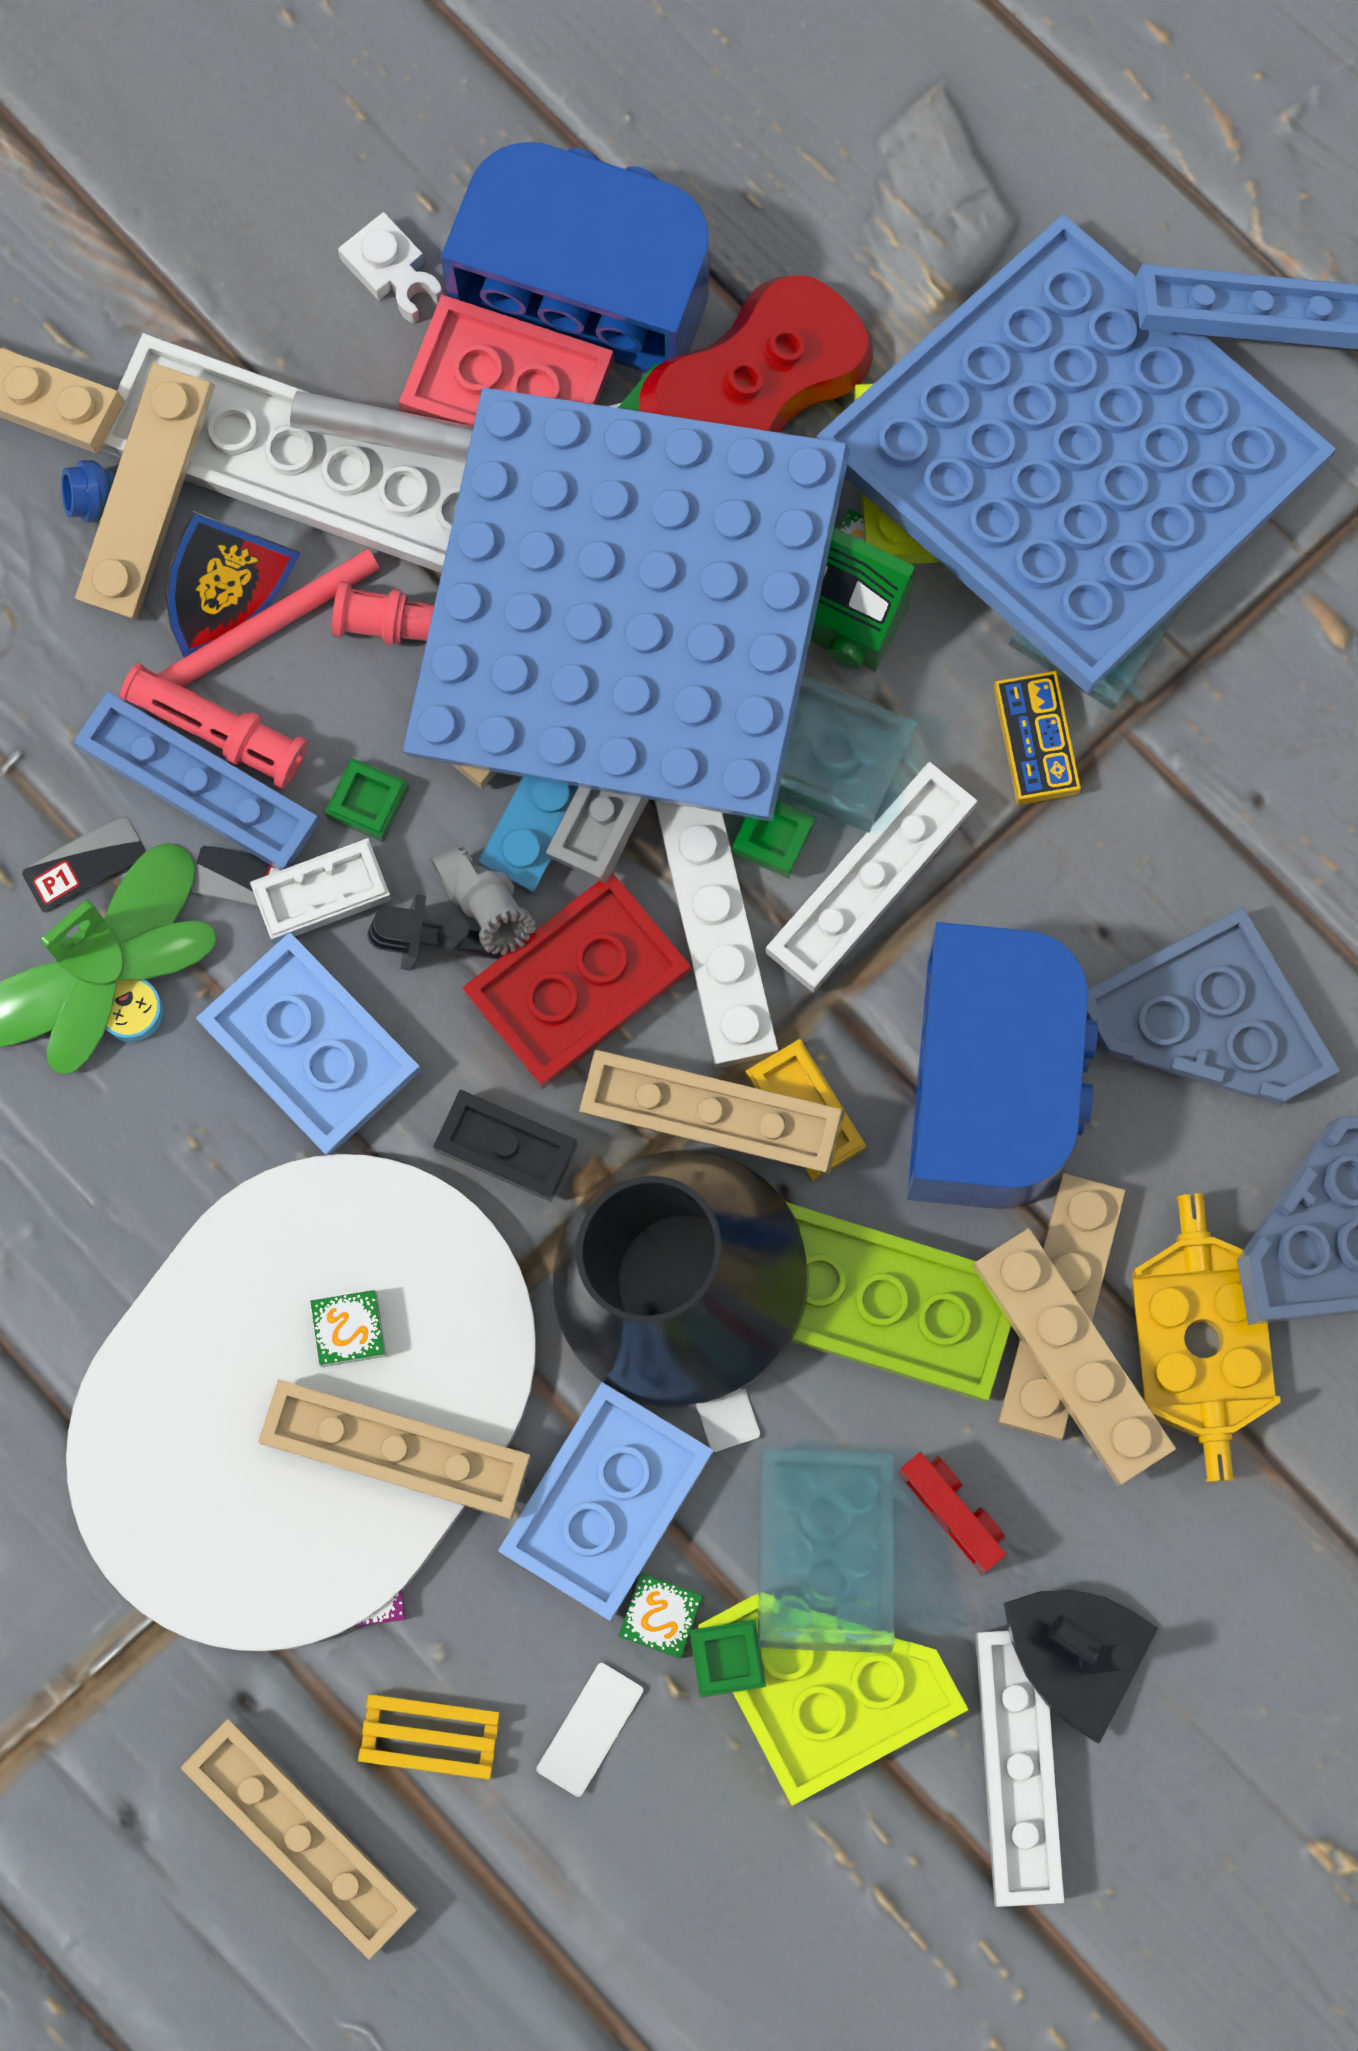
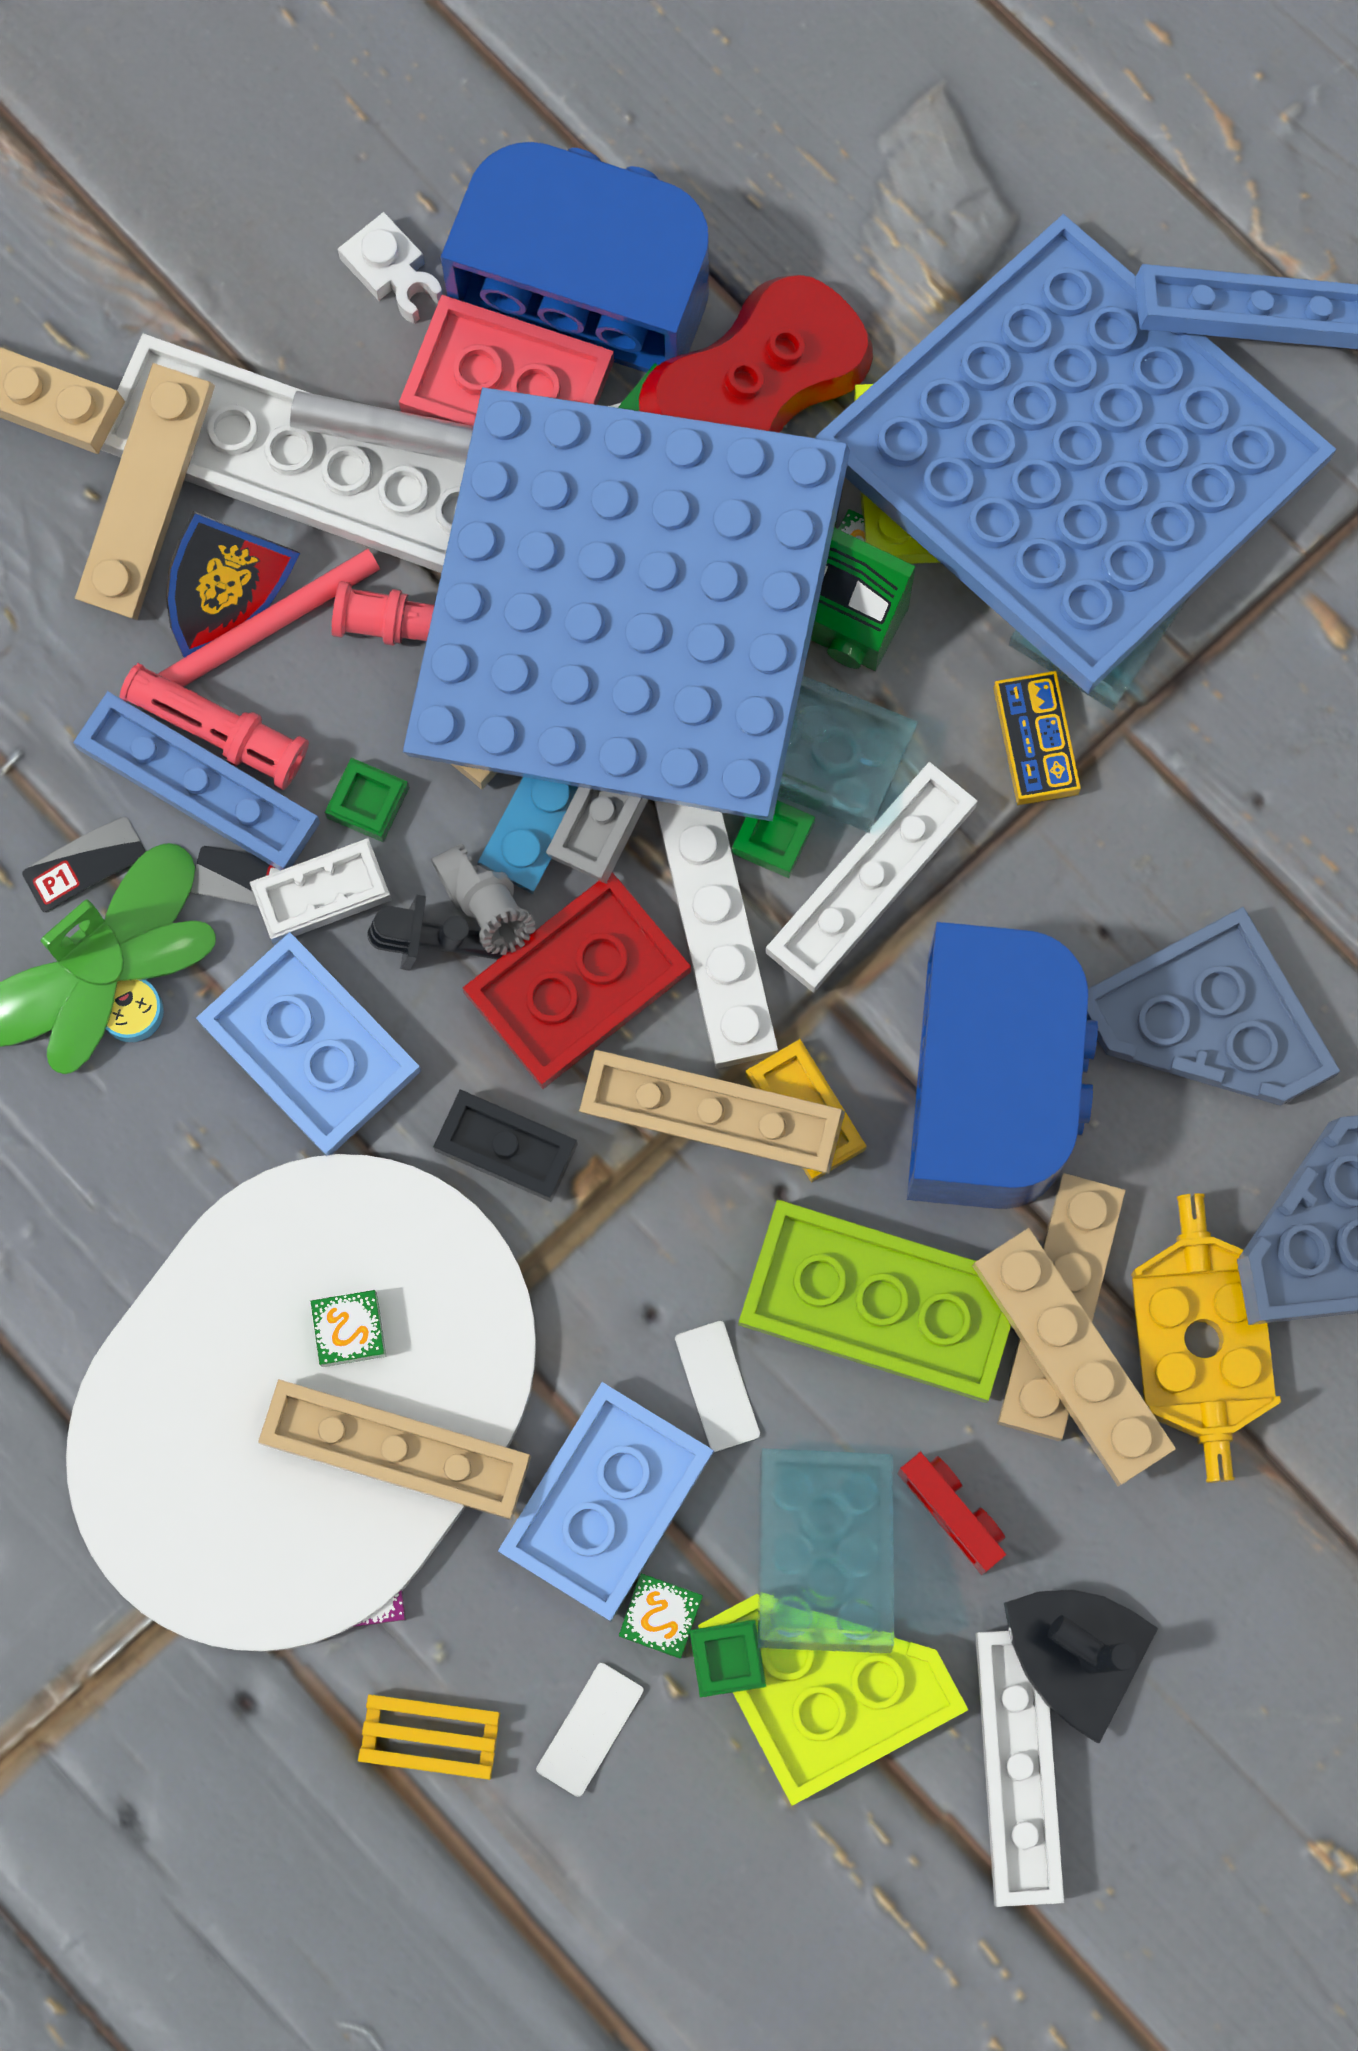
(85, 490): blue plate -> none
(299, 1838): tan plate -> none
(734, 1321): black cone -> none

